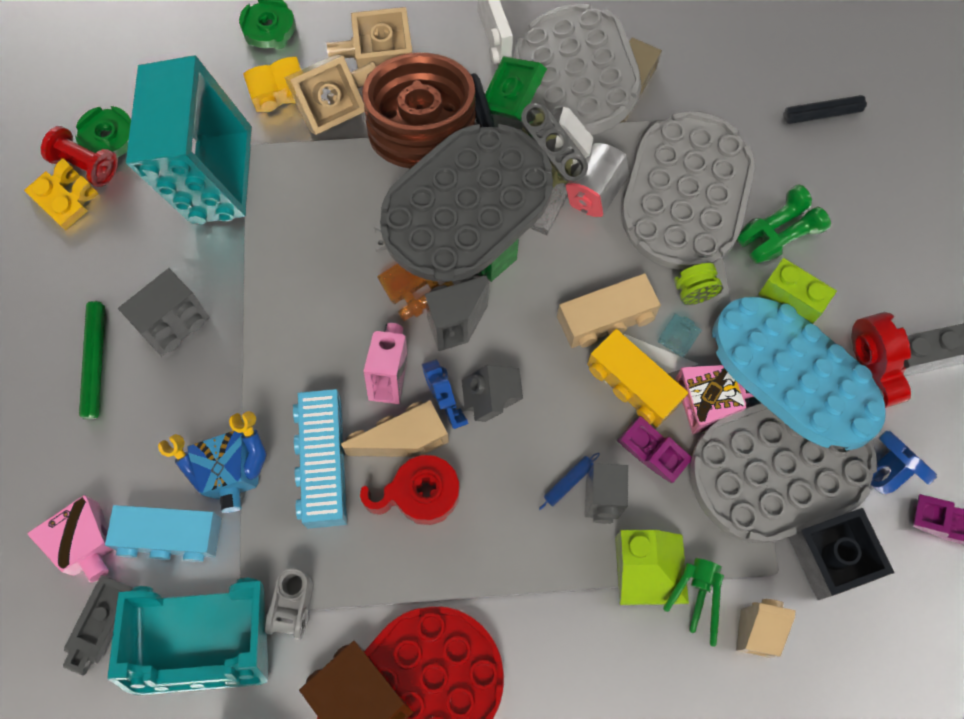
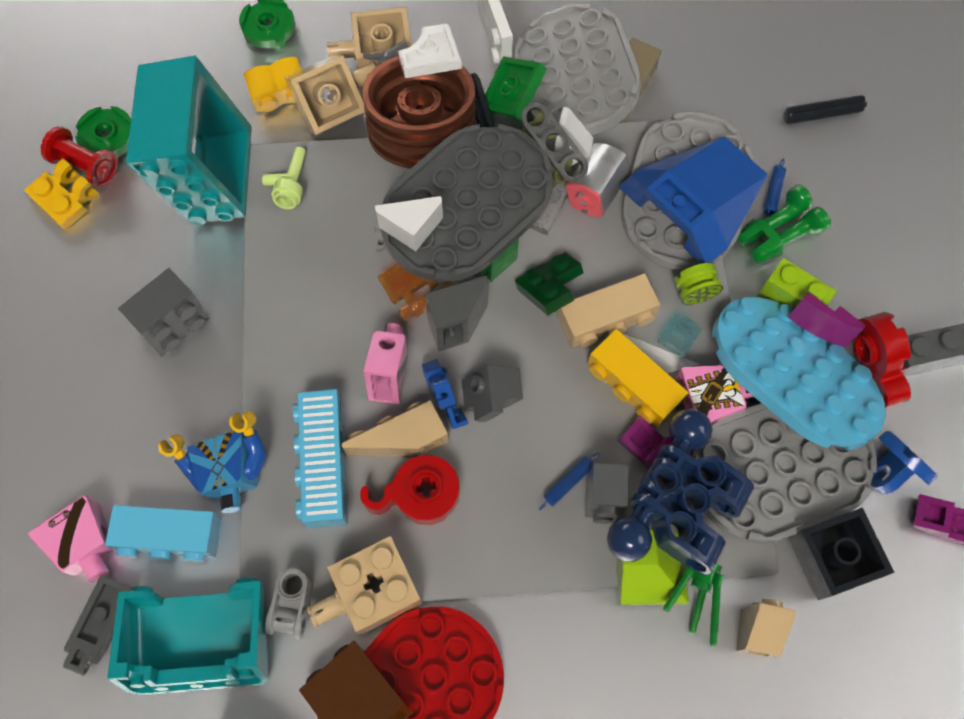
(92, 360): green axle -> none
(286, 190): none -> yellowish green piece
(363, 606): none -> tan brick
(388, 54): none -> dark grey bar
(410, 220): none -> white slope
(432, 53): none -> white tile
(546, 283): none -> dark green plate
(702, 193): none -> blue wedge
(724, 491): none -> dark blue connector
(775, 189): none -> blue piece
(833, 326): none -> magenta slope

